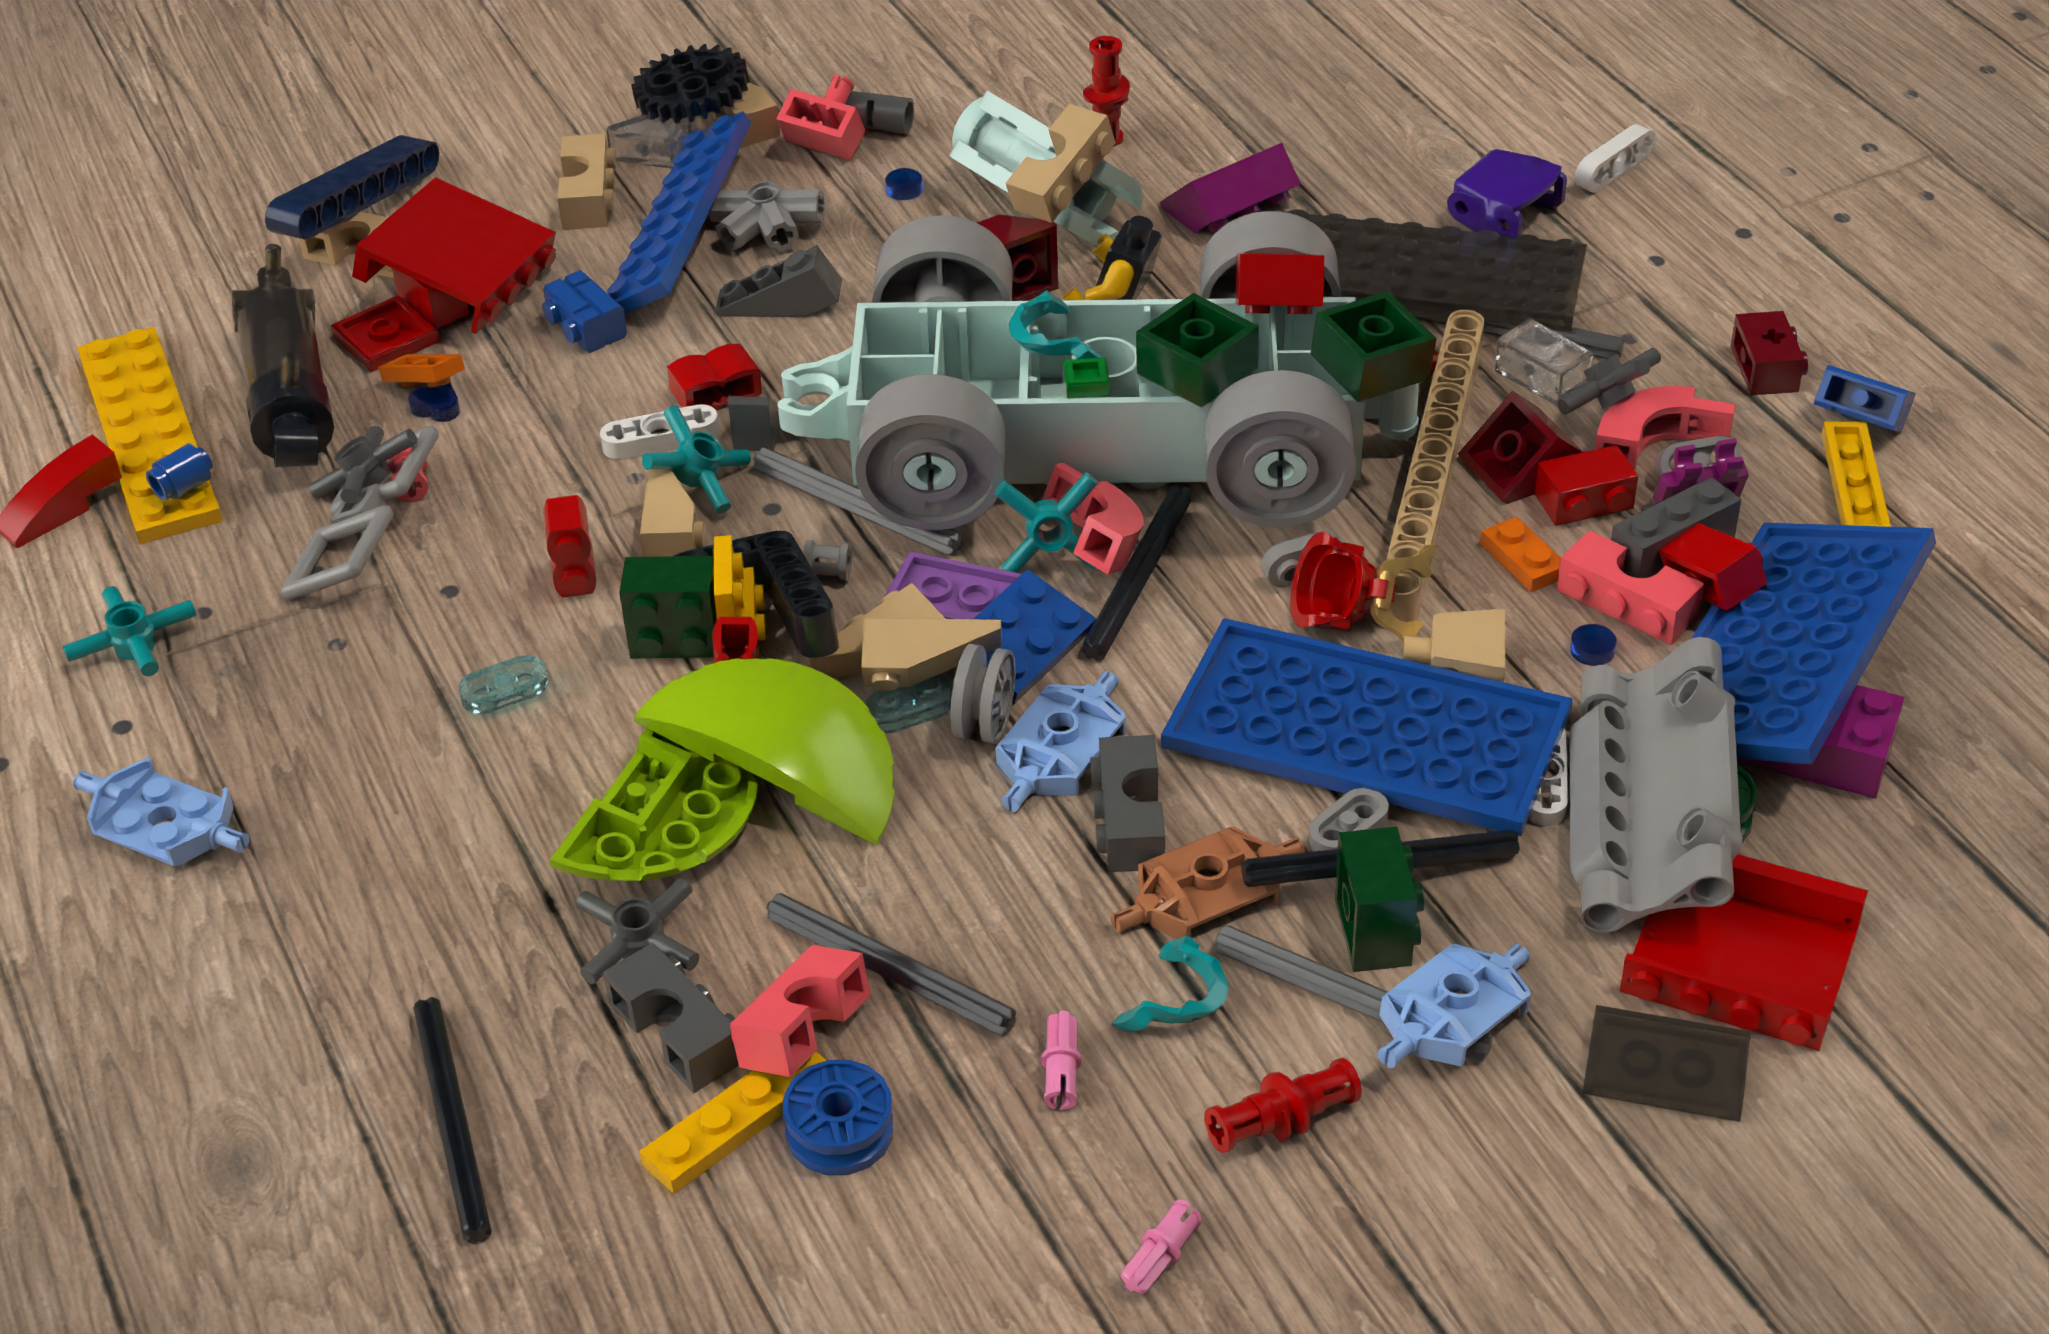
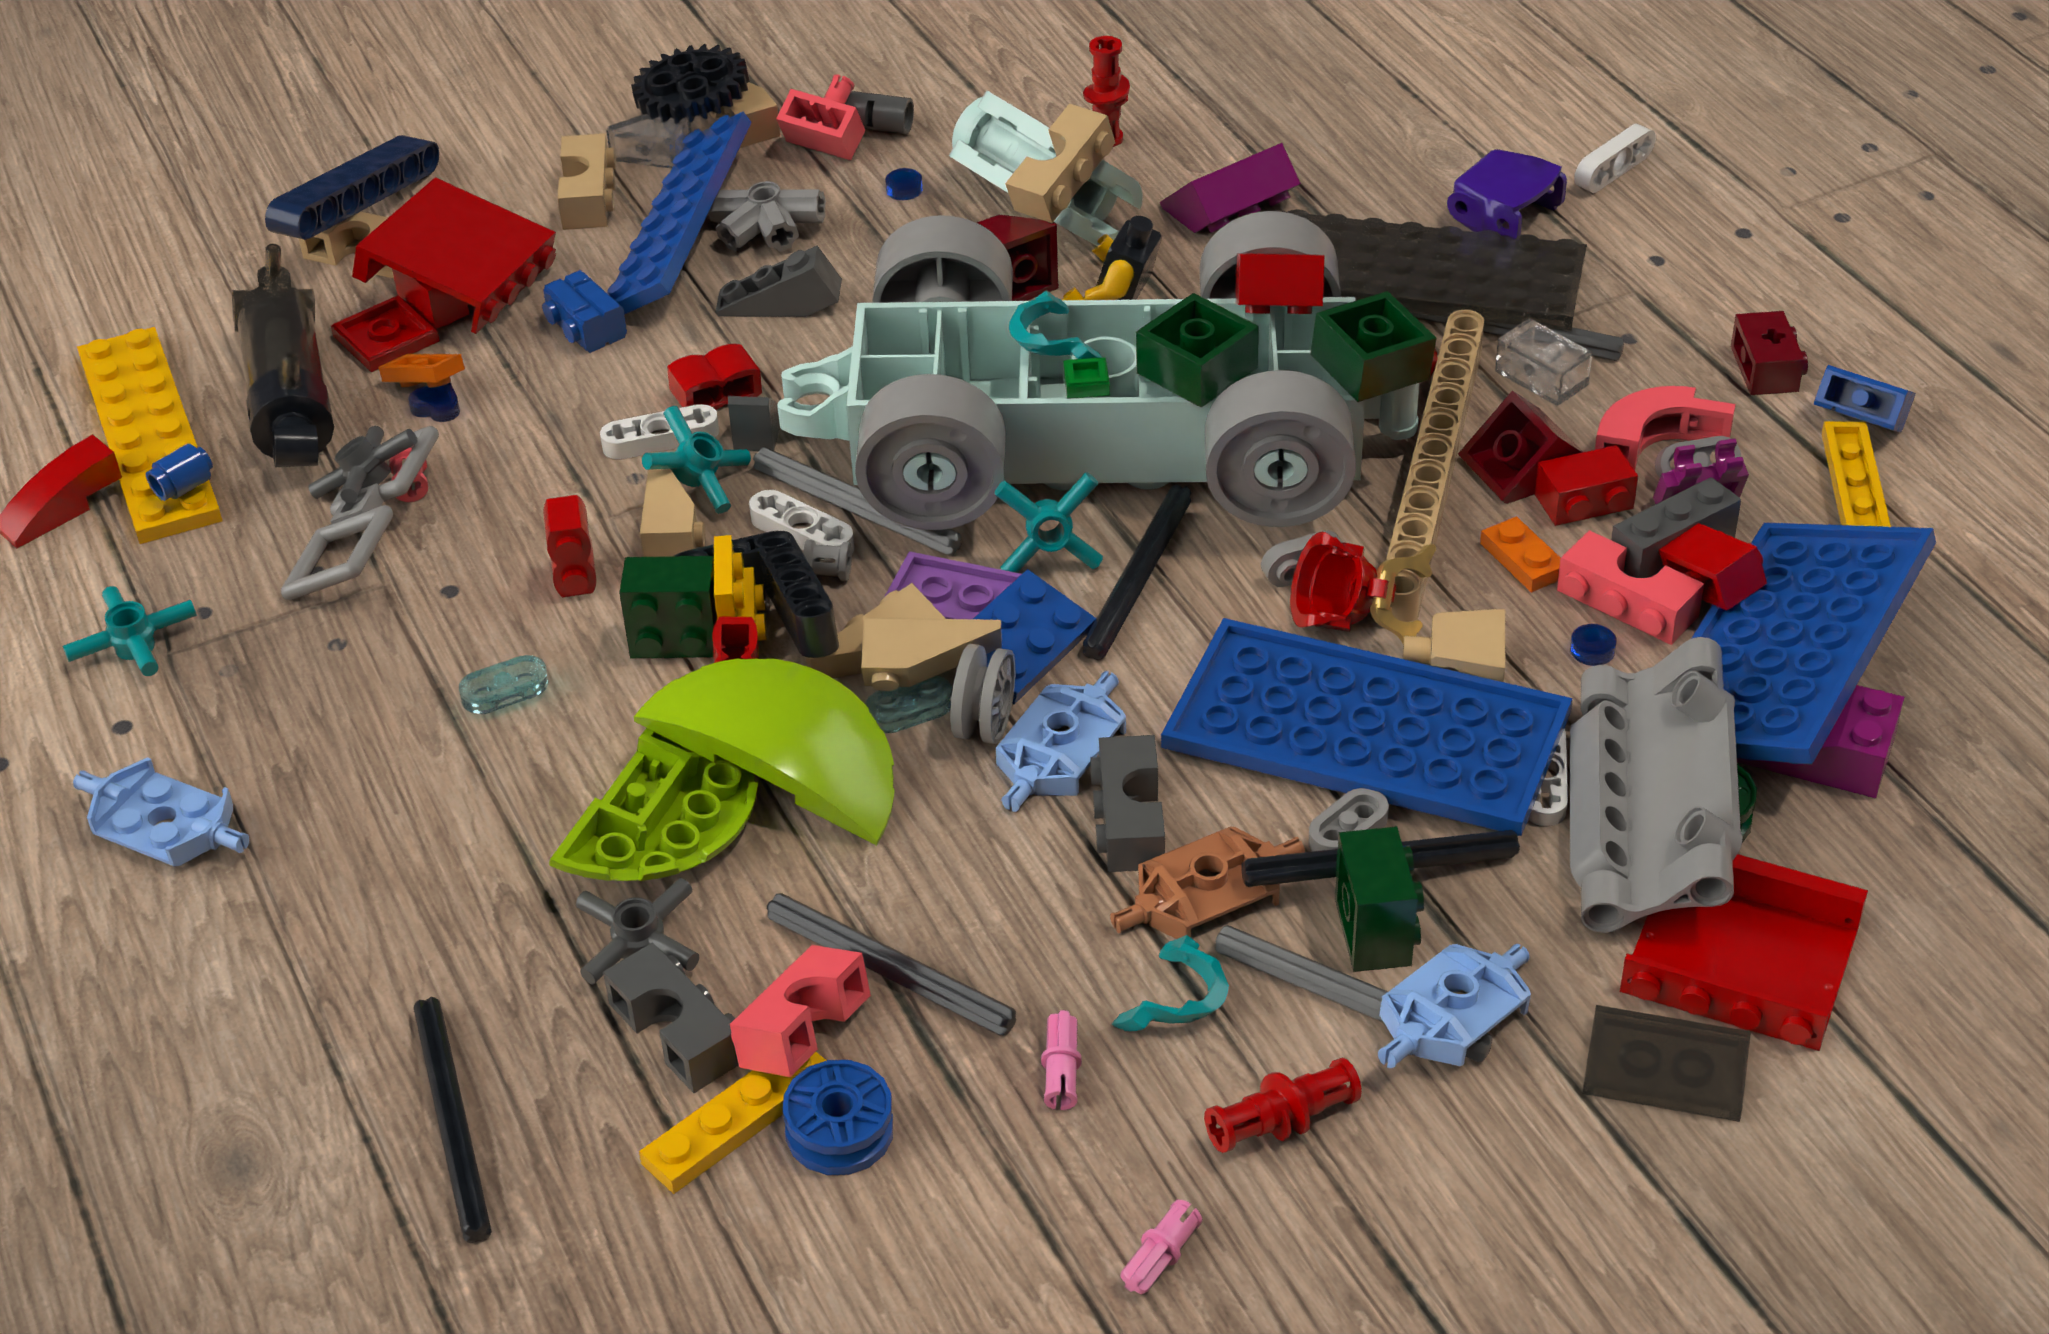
(779, 512): none -> white beam
(1107, 517): coral arch -> none
(1609, 381): dark grey bar -> none

